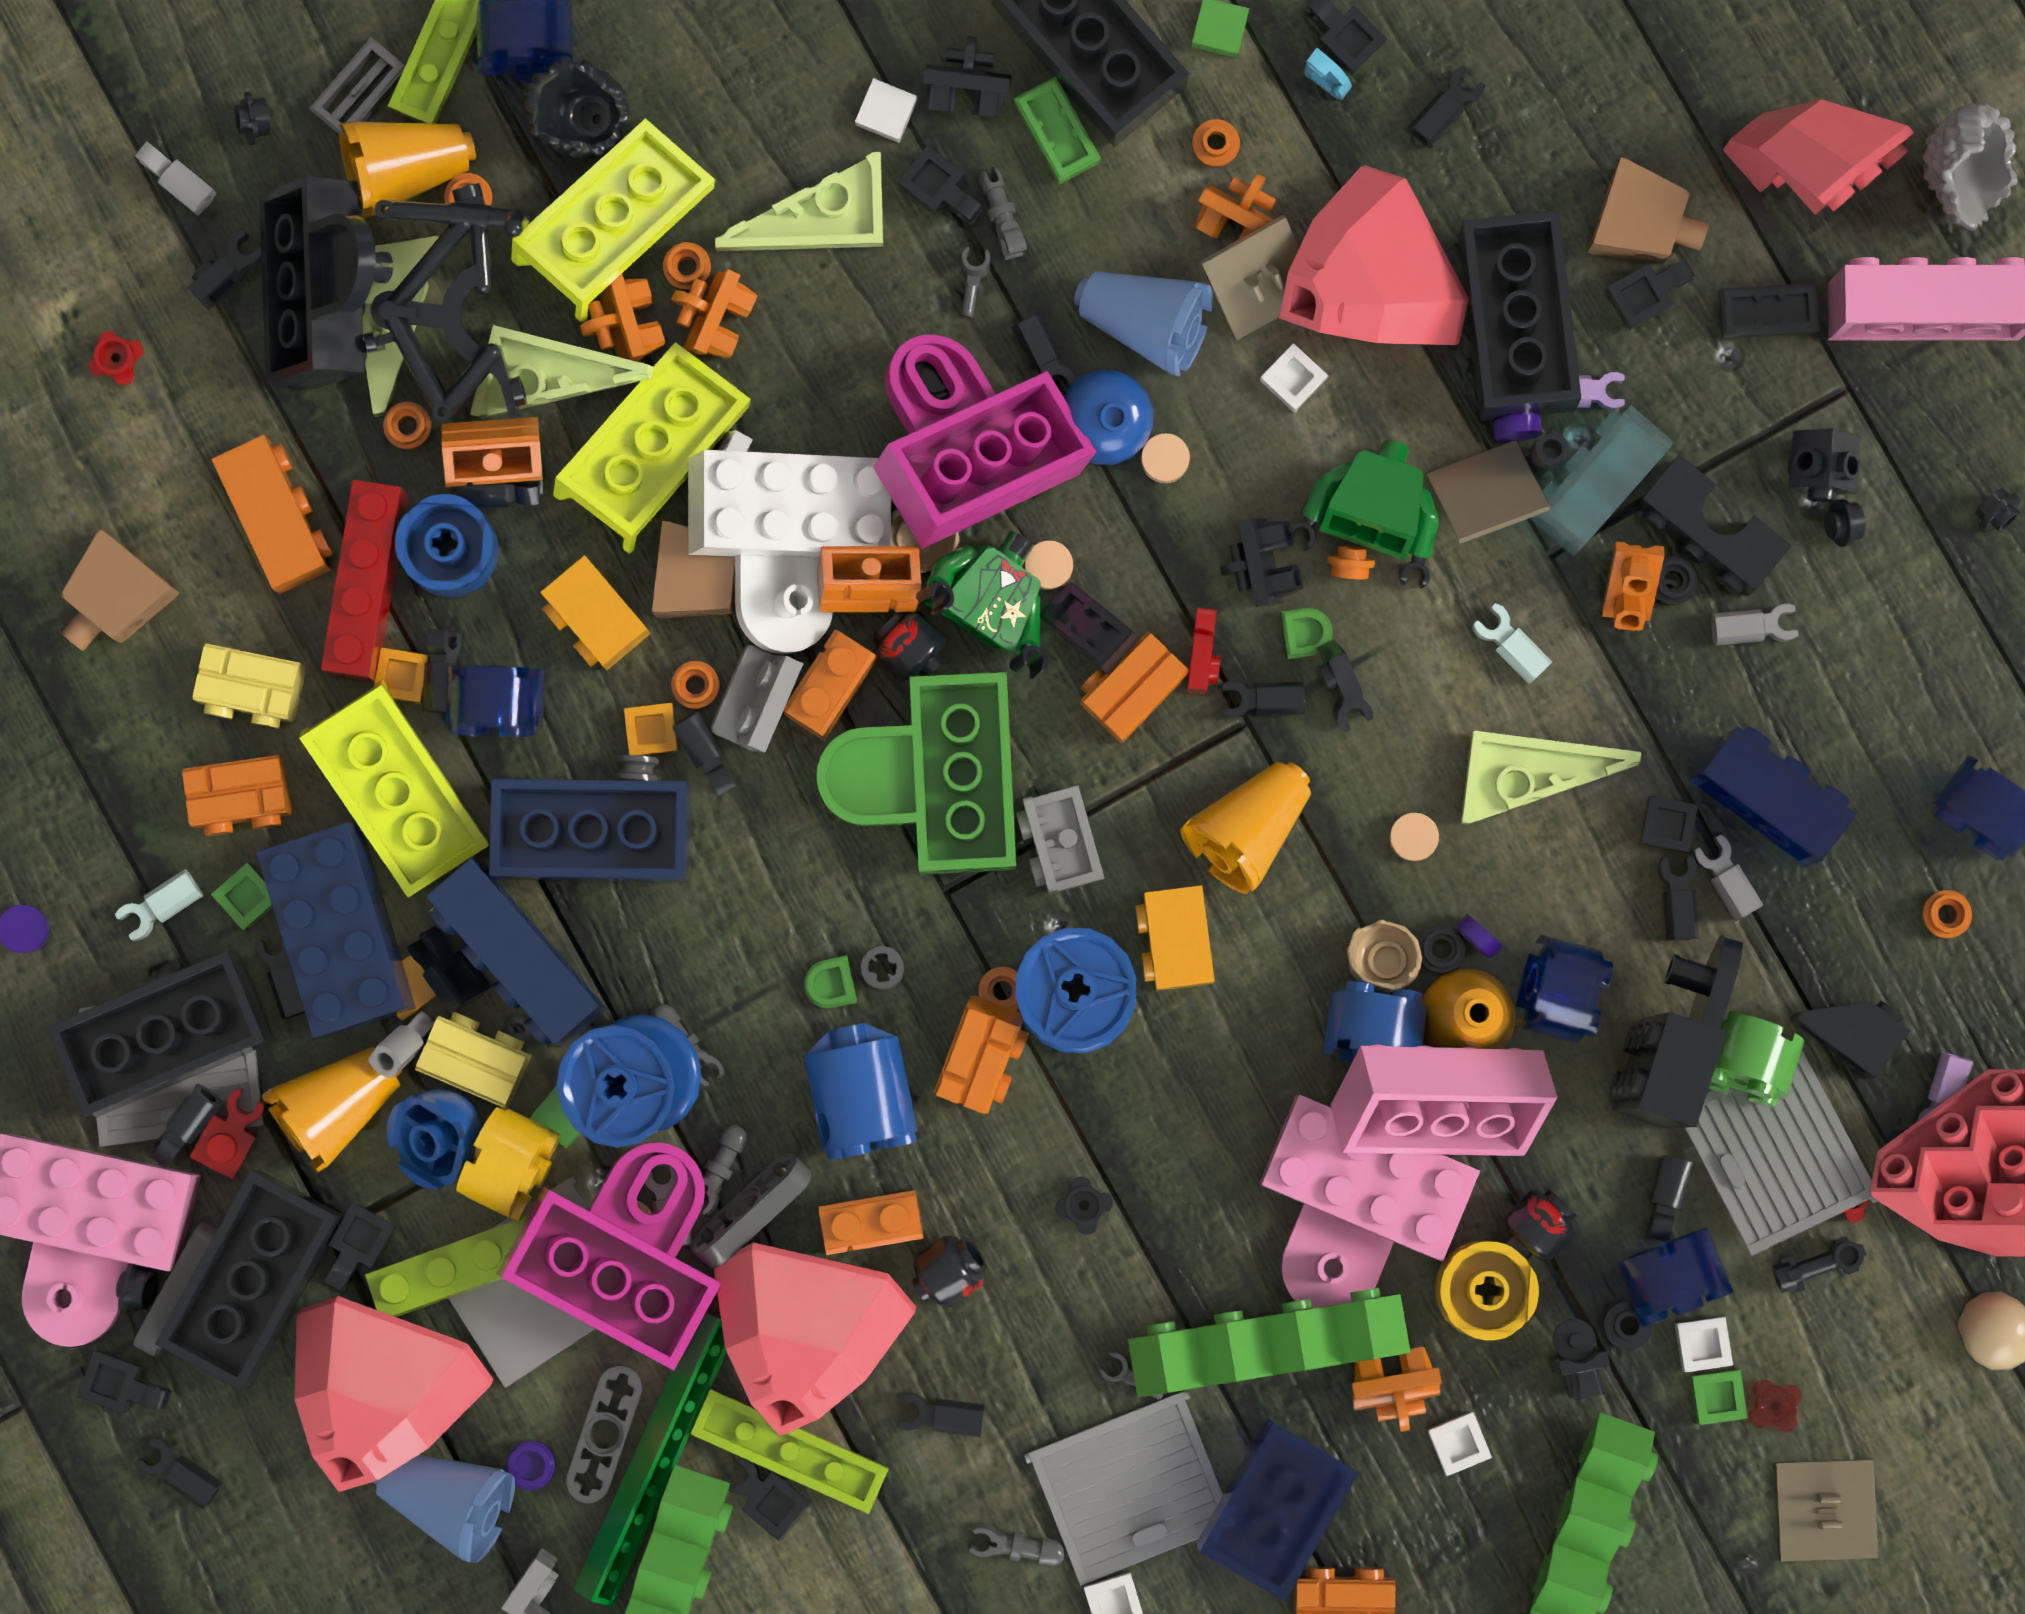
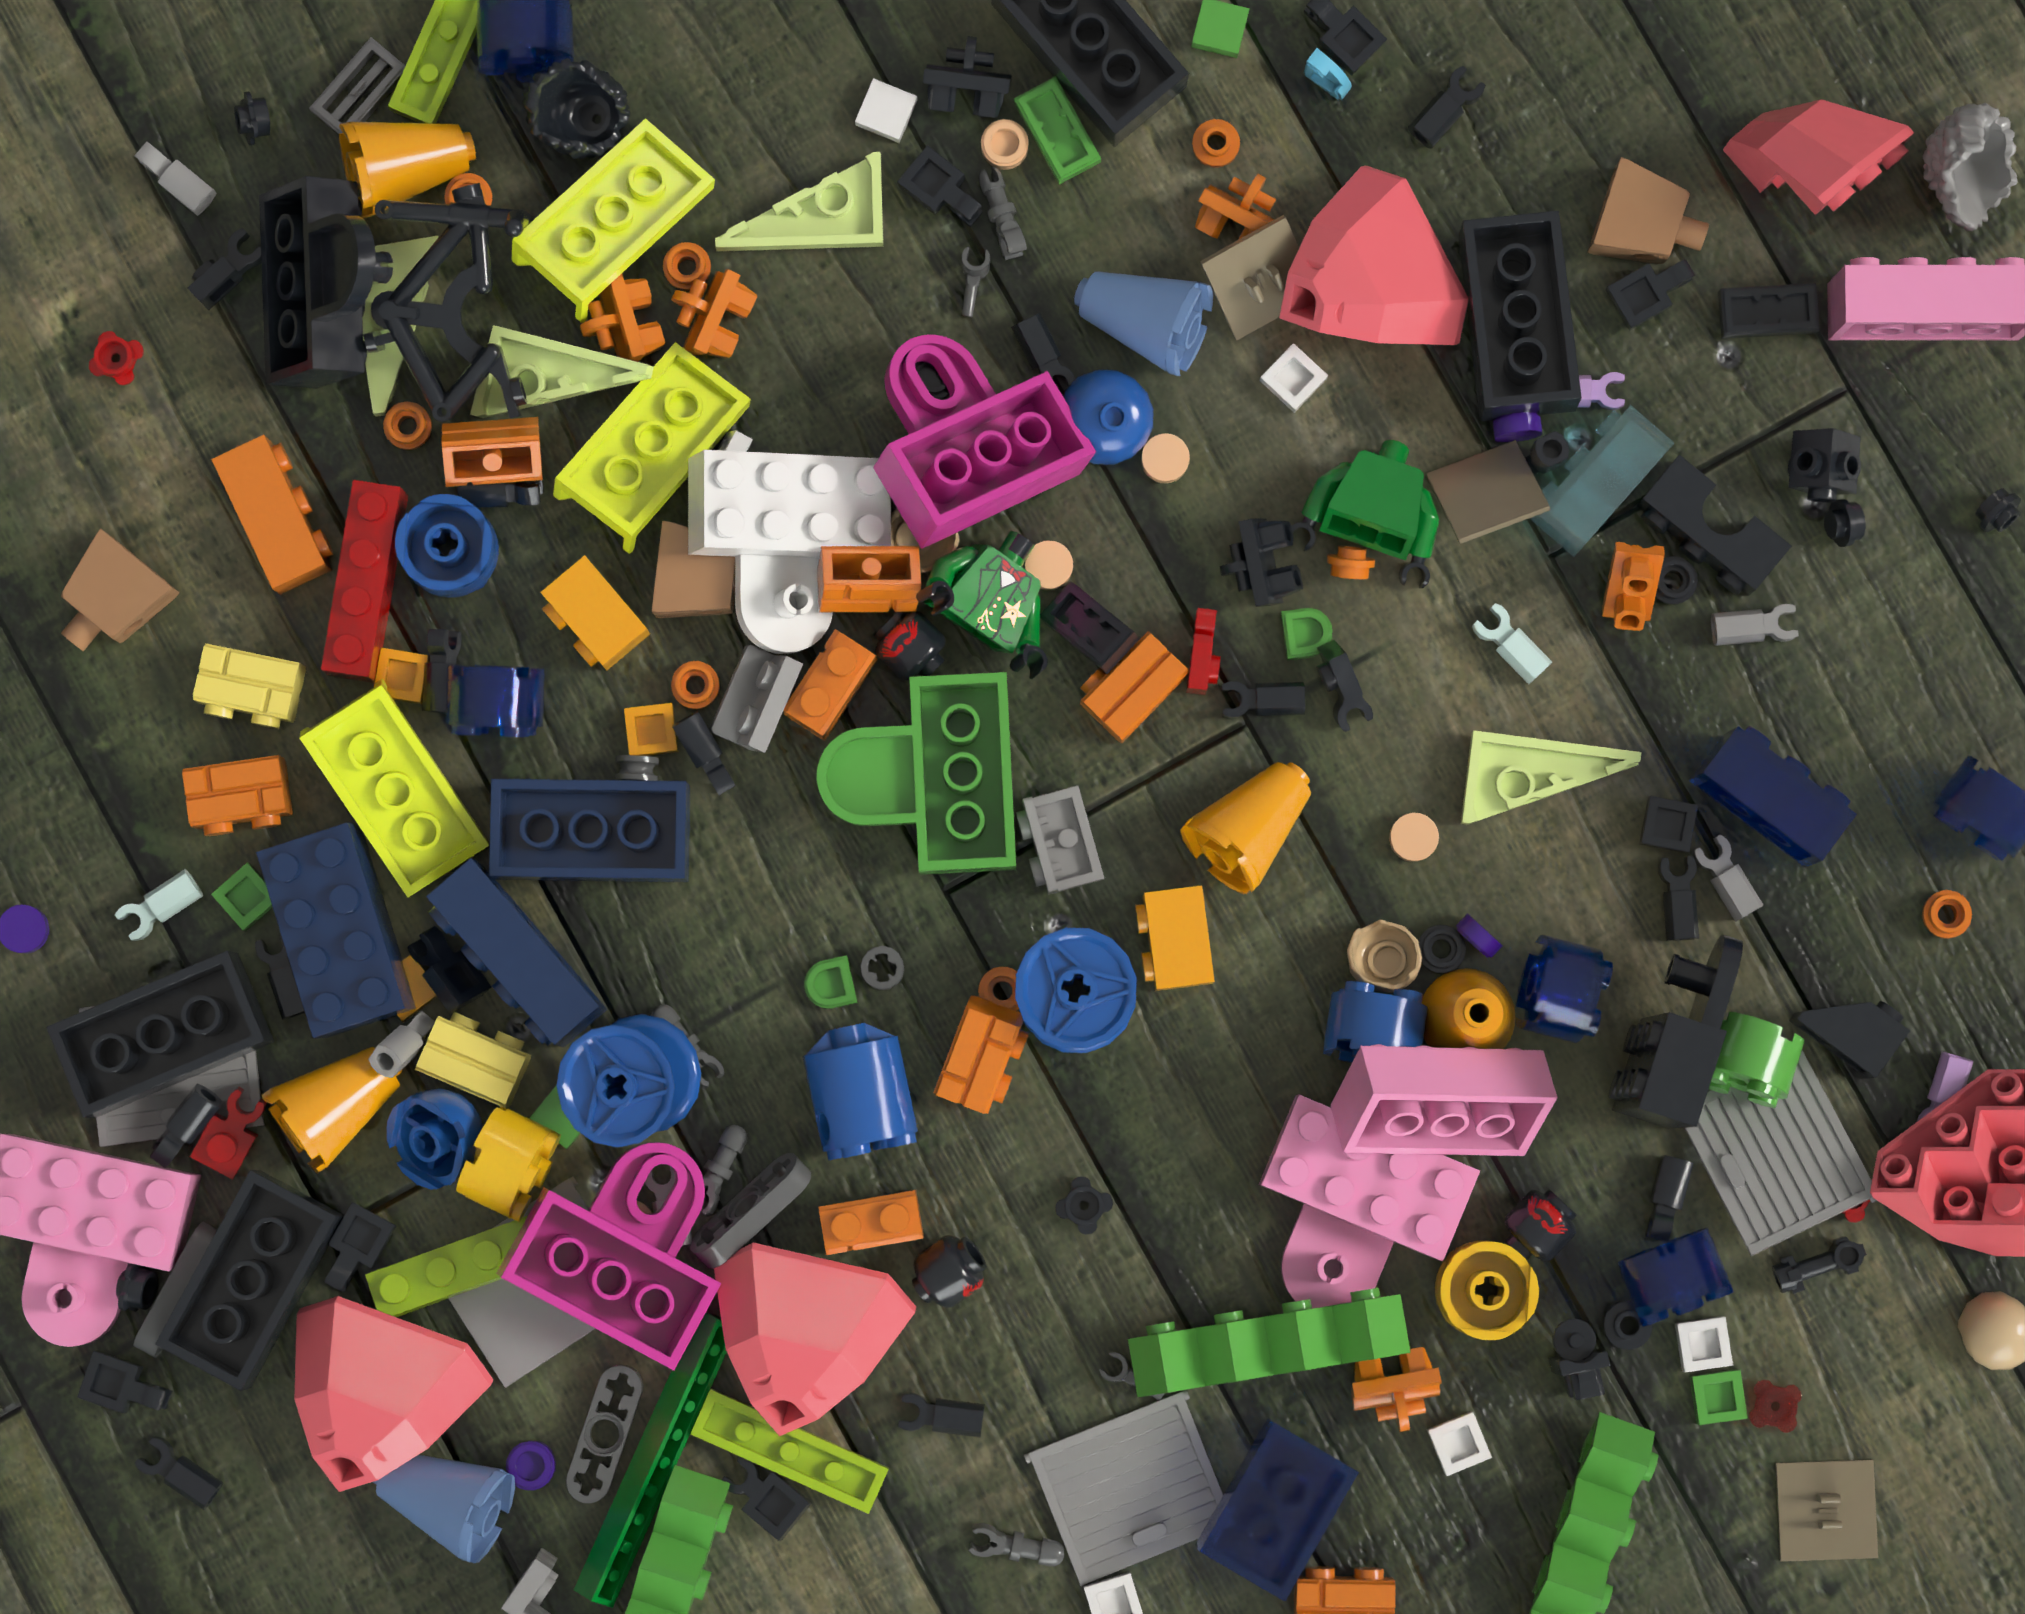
(1004, 144): none -> light nougat tile

